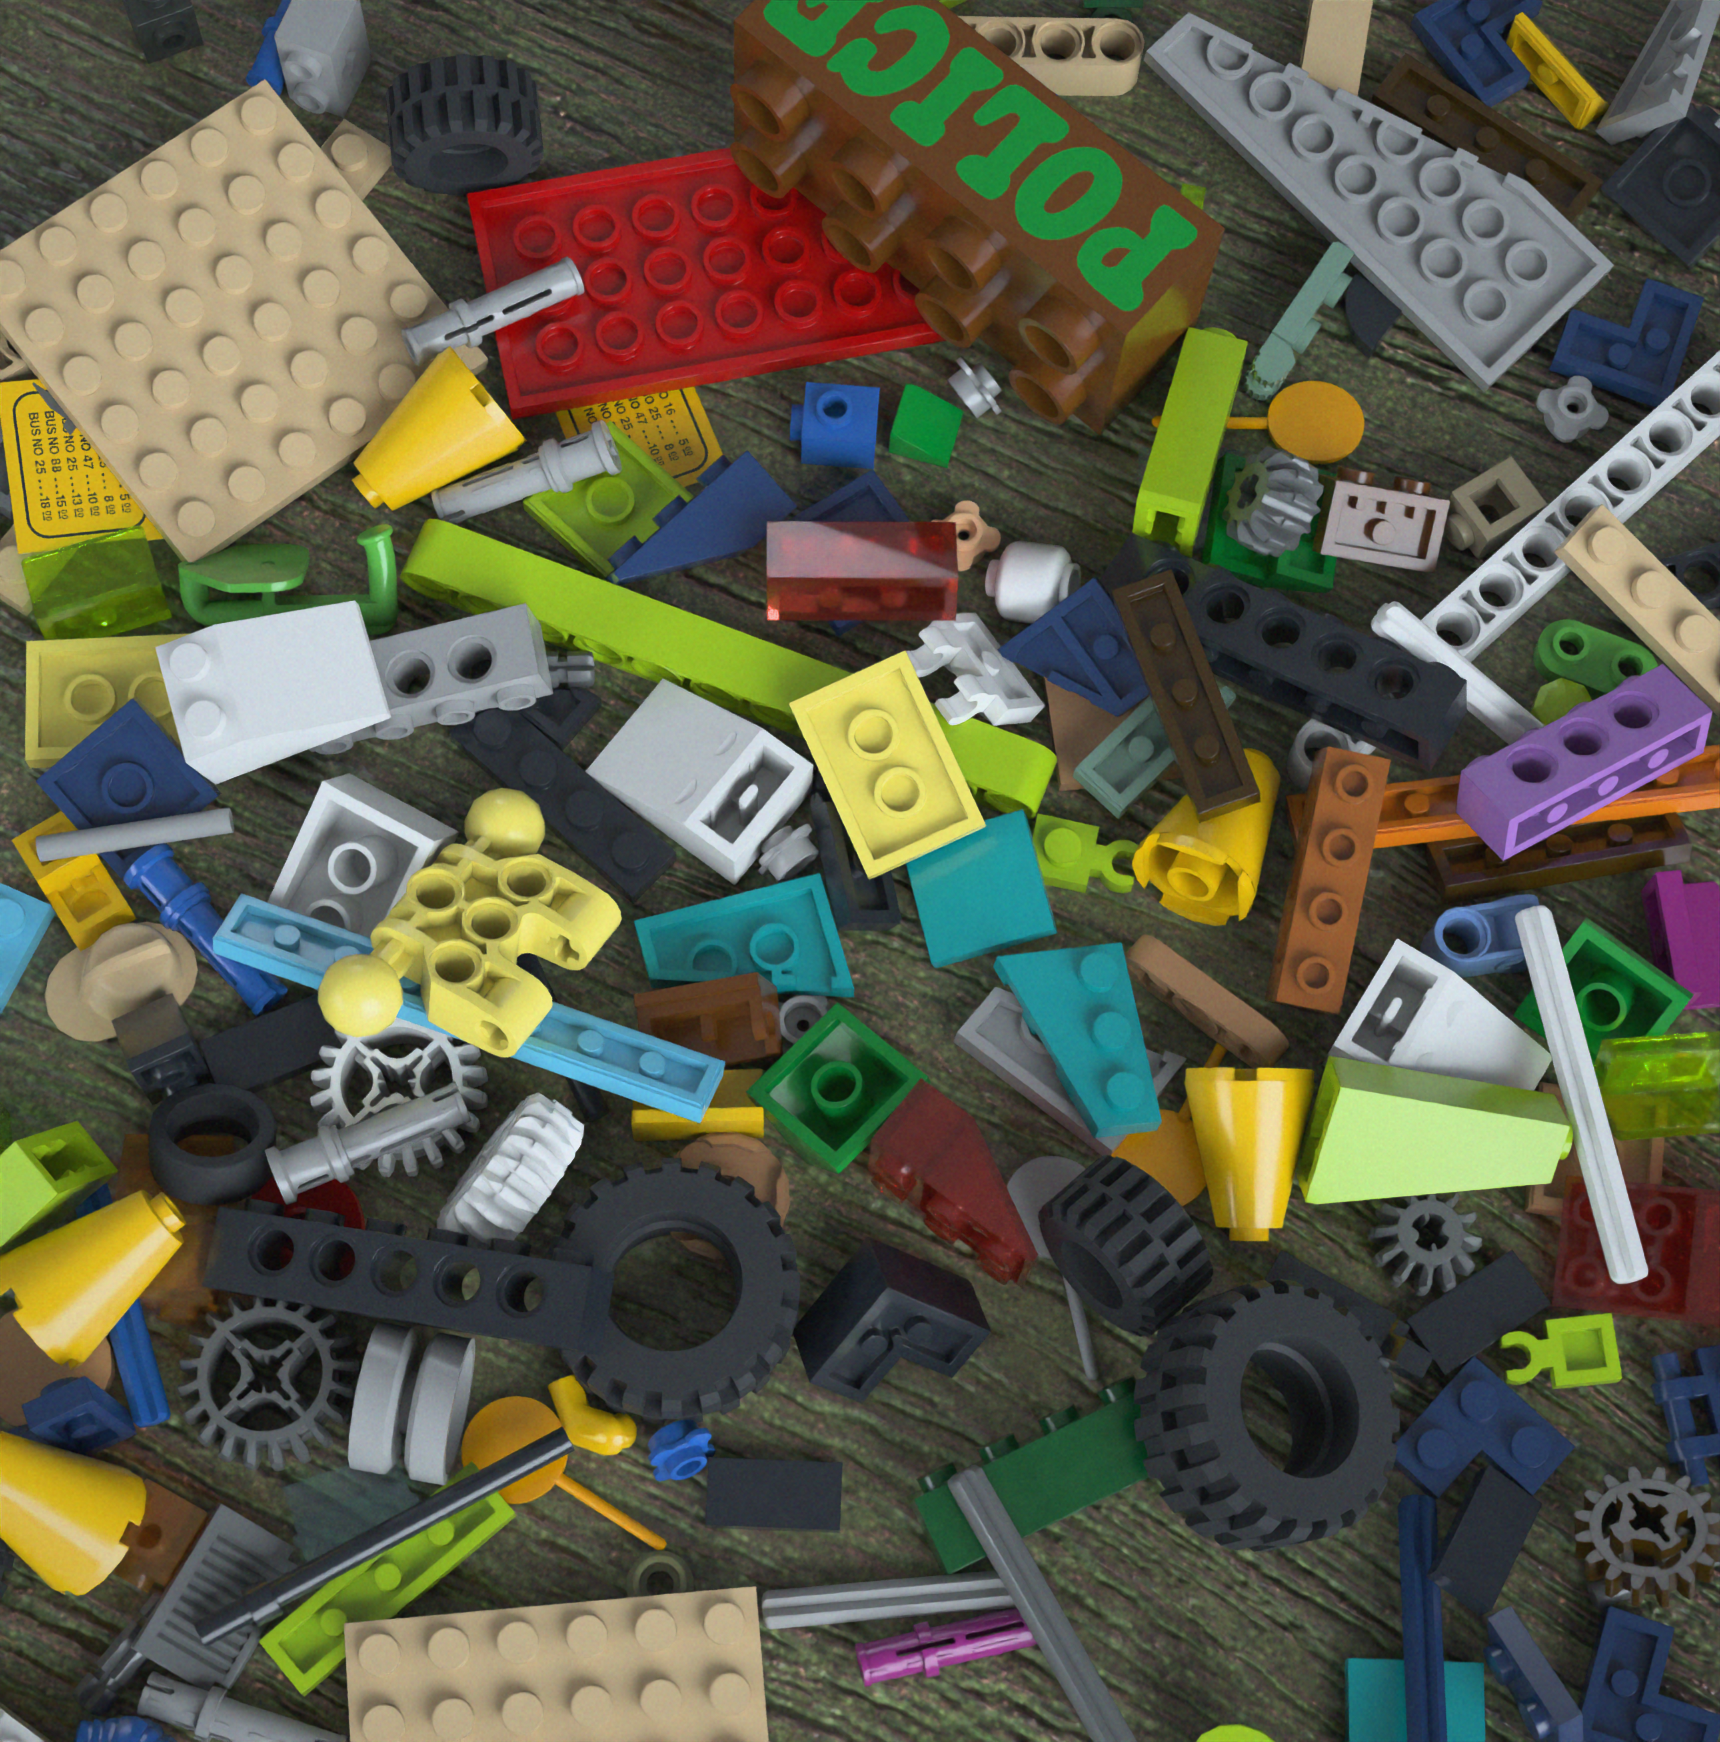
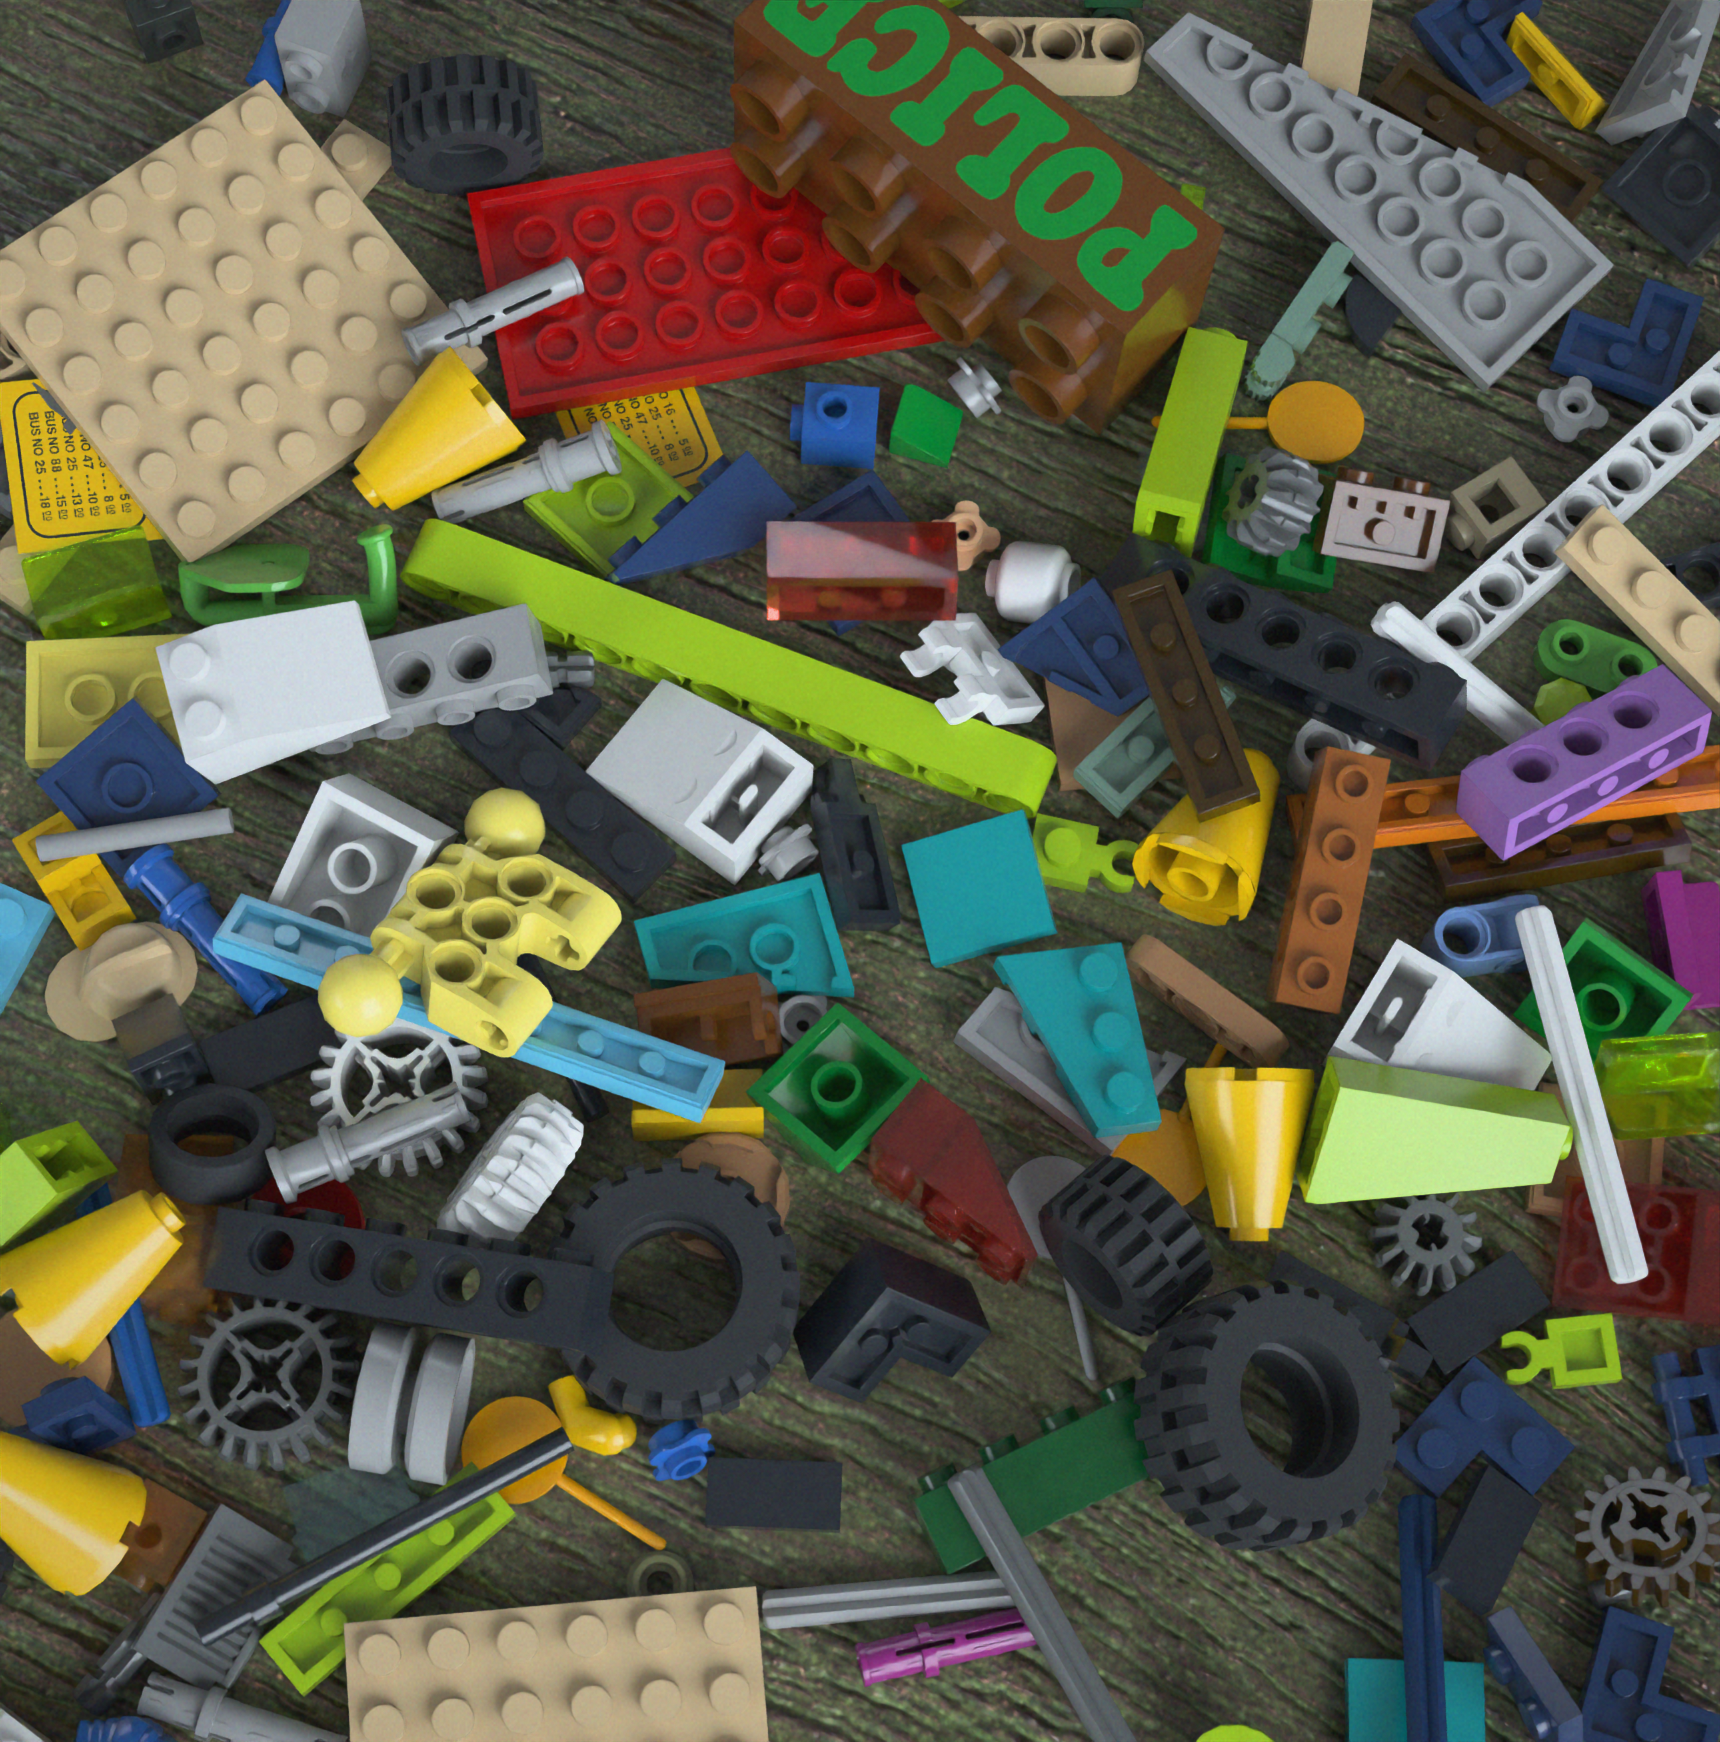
(887, 765): light yellow plate -> none

